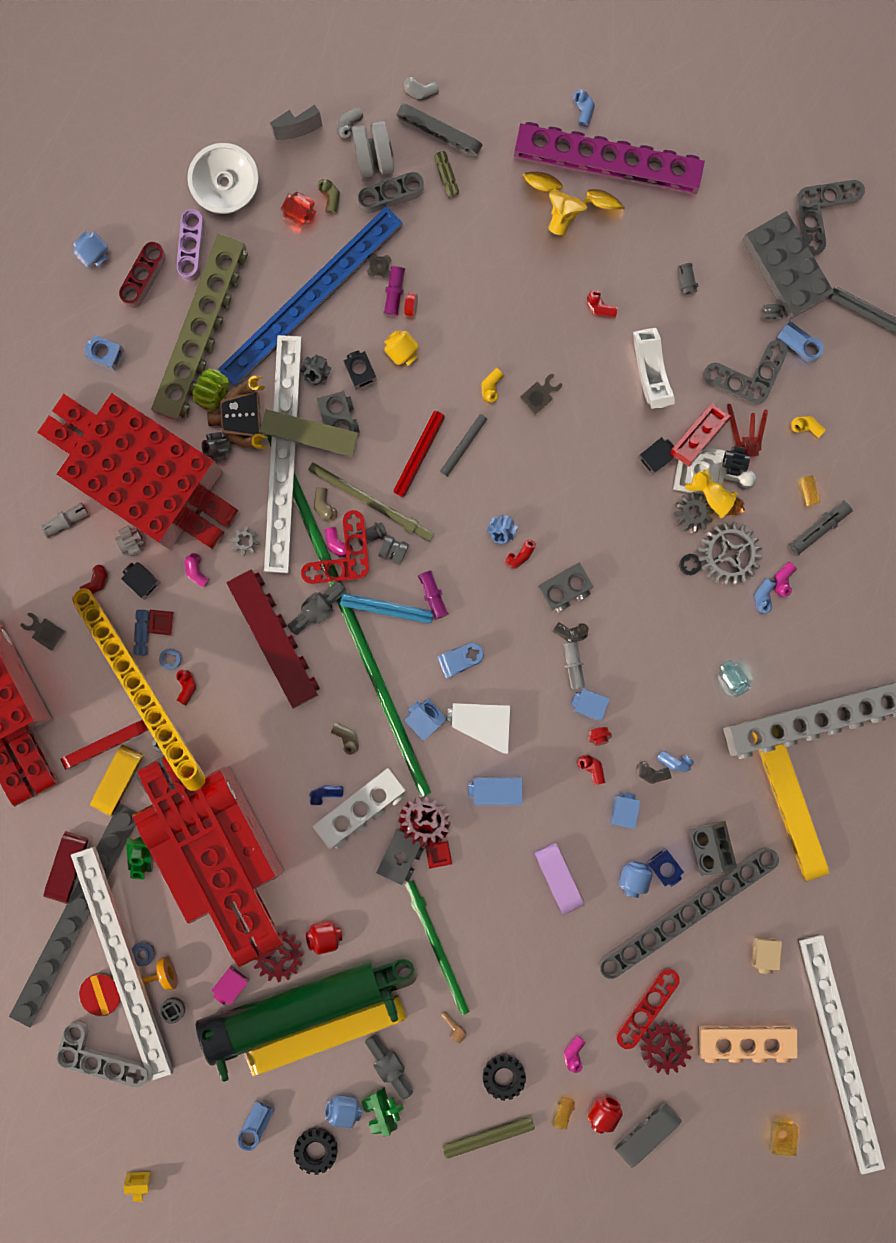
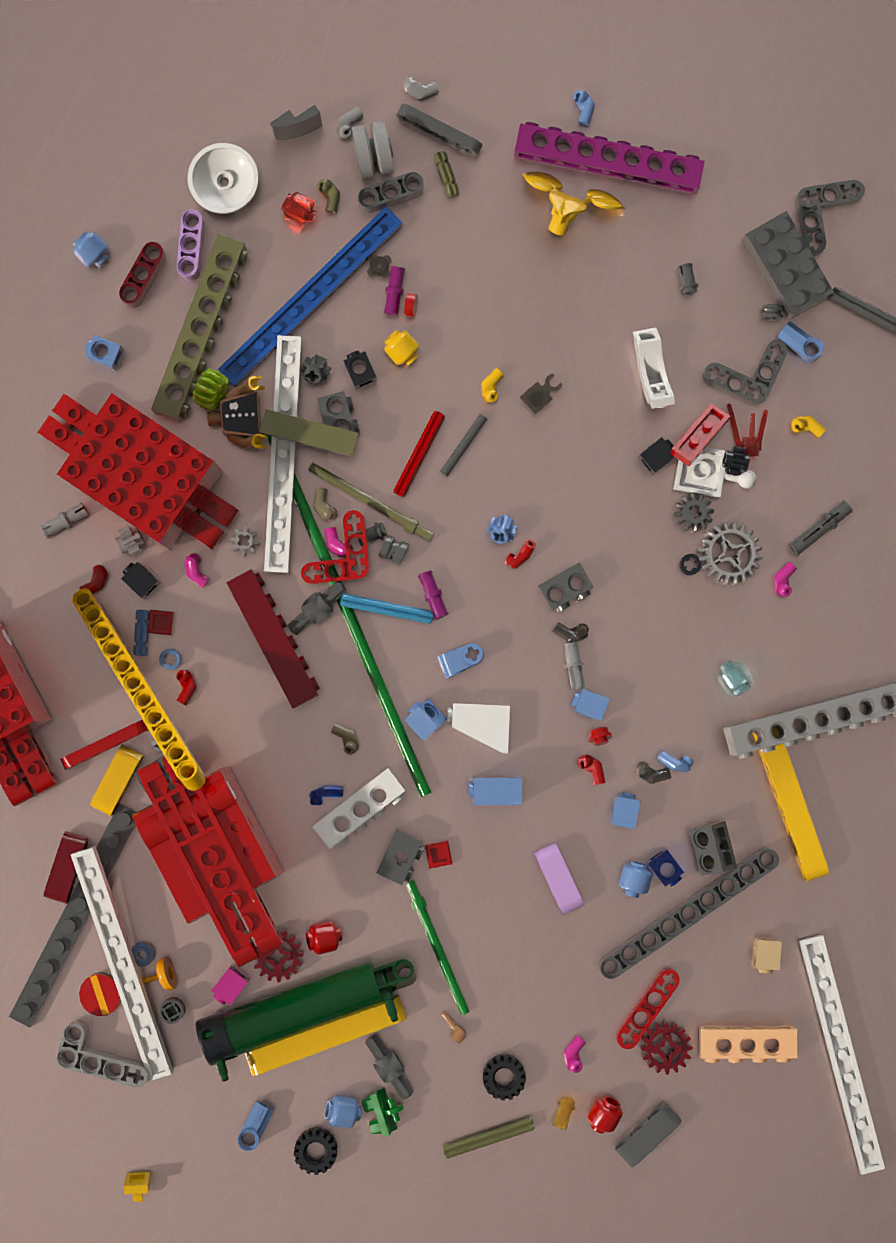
(45, 633): clear smoke plate -> none
(138, 858): green hips -> none
(216, 446): dark grey gear -> none
(424, 823): gear -> none
(598, 306): red arm -> none
(716, 495): yellow animal -> none
(737, 507): clear orange hinge -> none
(762, 596): medium blue arm -> none
(787, 1145): clear yellow brick -> none
(809, 490): clear yellow pin -> none

